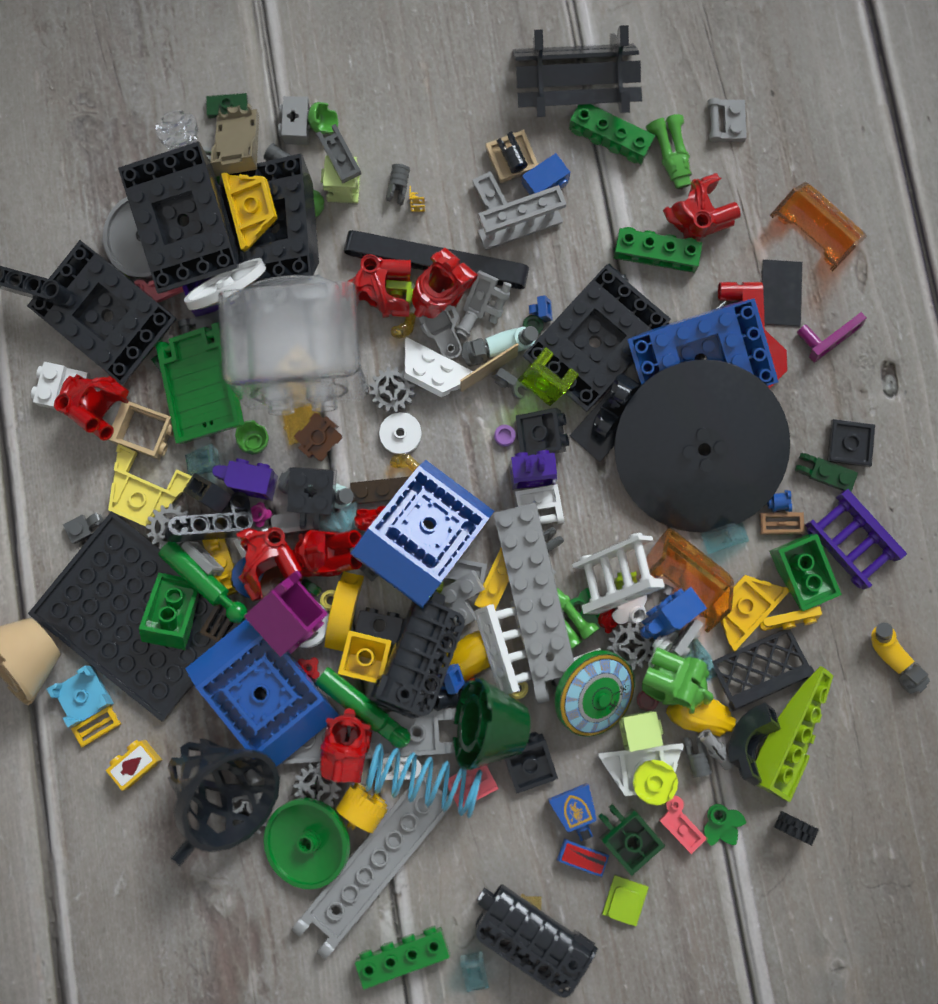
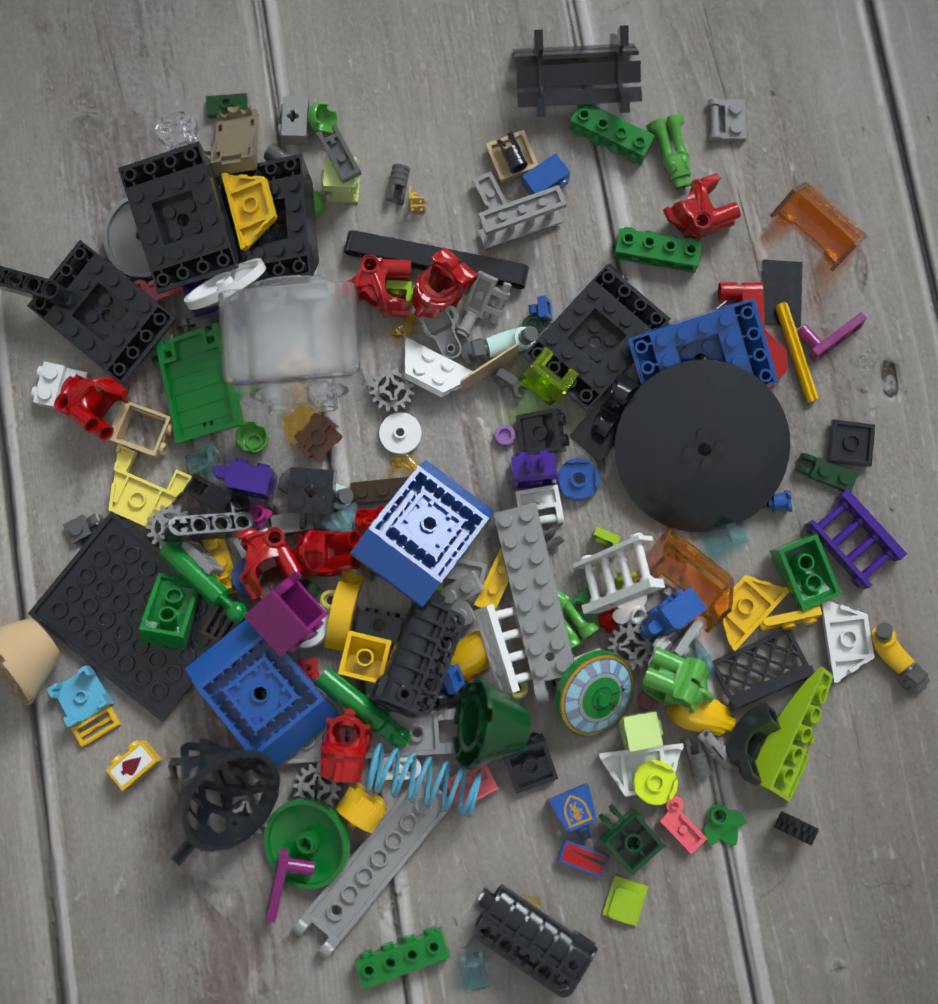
(283, 865): none -> magenta piece
(578, 468): none -> blue plate
(604, 537): none -> lime bracket
(796, 352): none -> yellow axle
(800, 523): medium nougat tile -> none
(846, 639): none -> white wing

